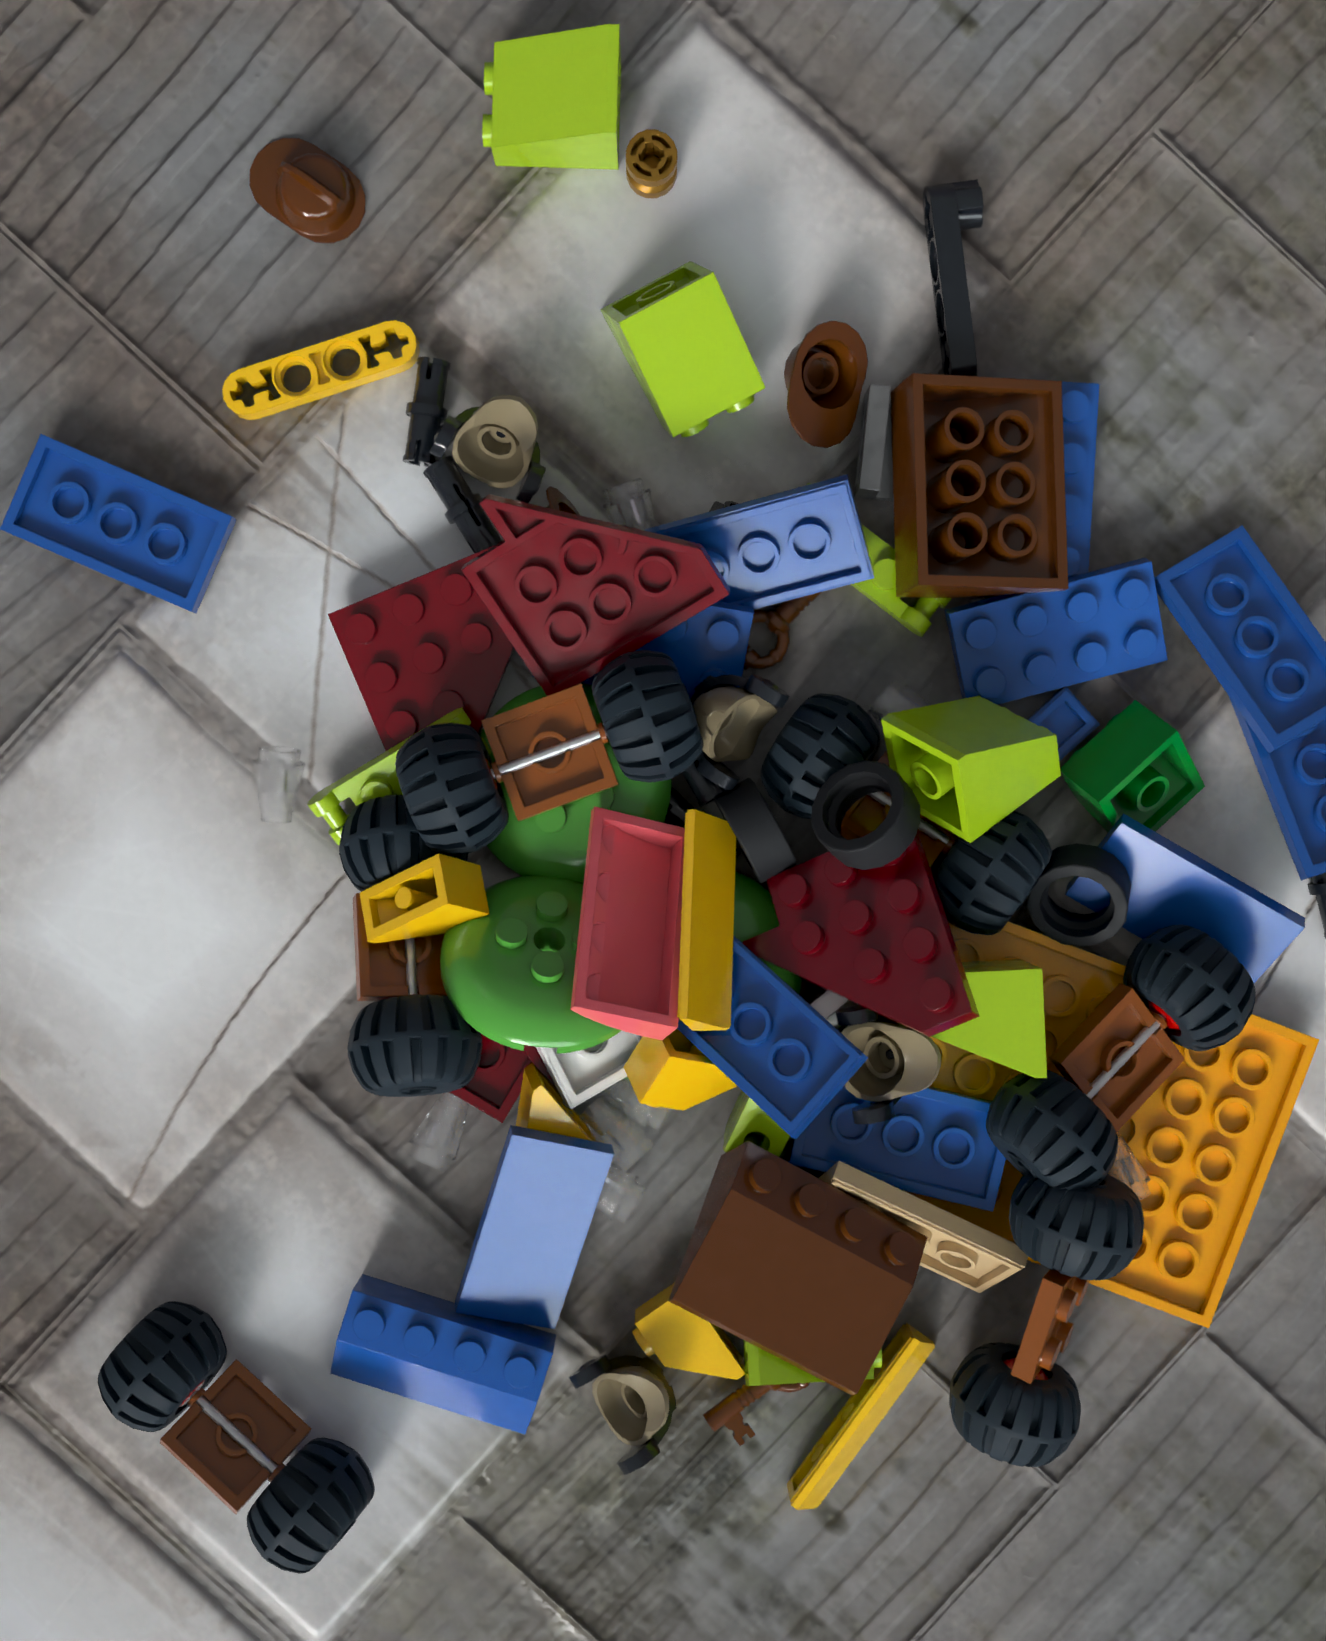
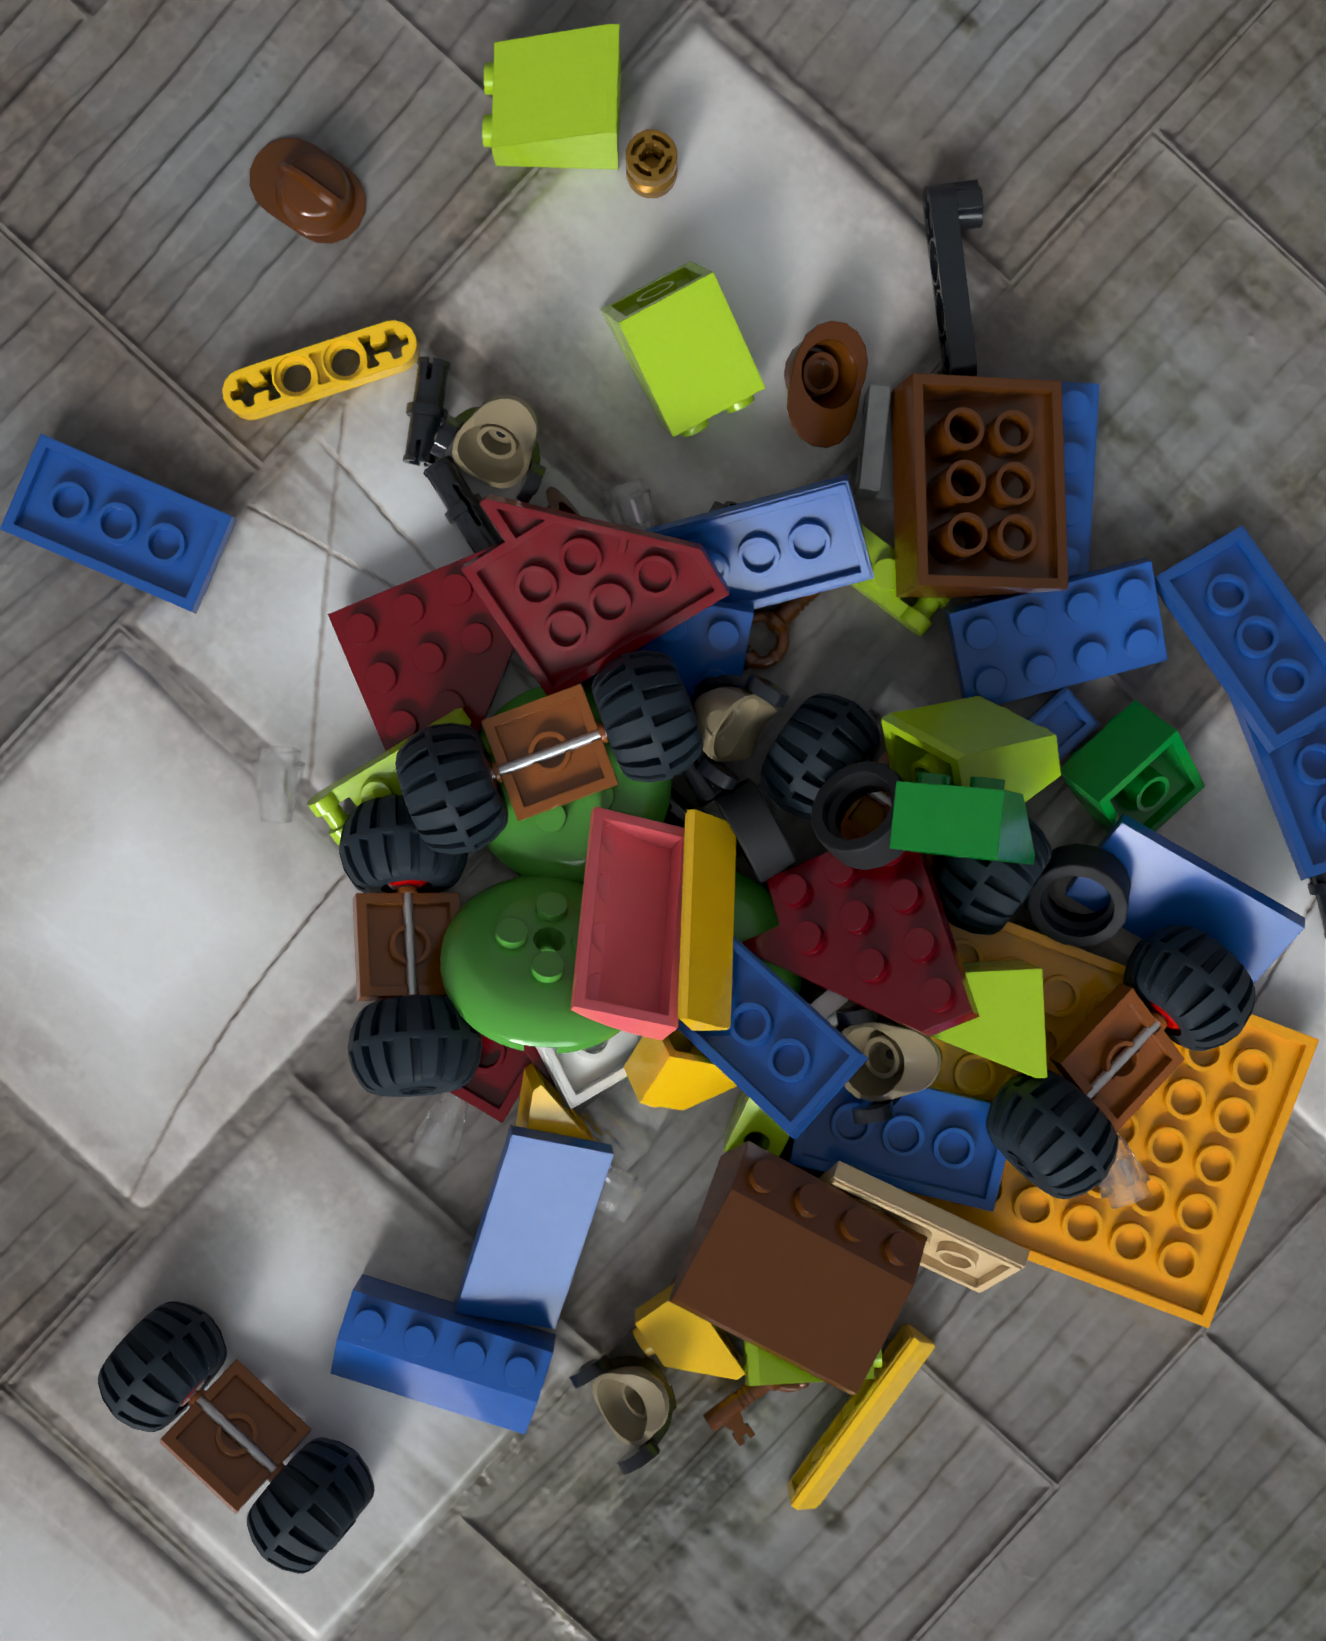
(424, 900): yellow slope -> none
(961, 820): none -> green slope
(1016, 1396): black plate -> none

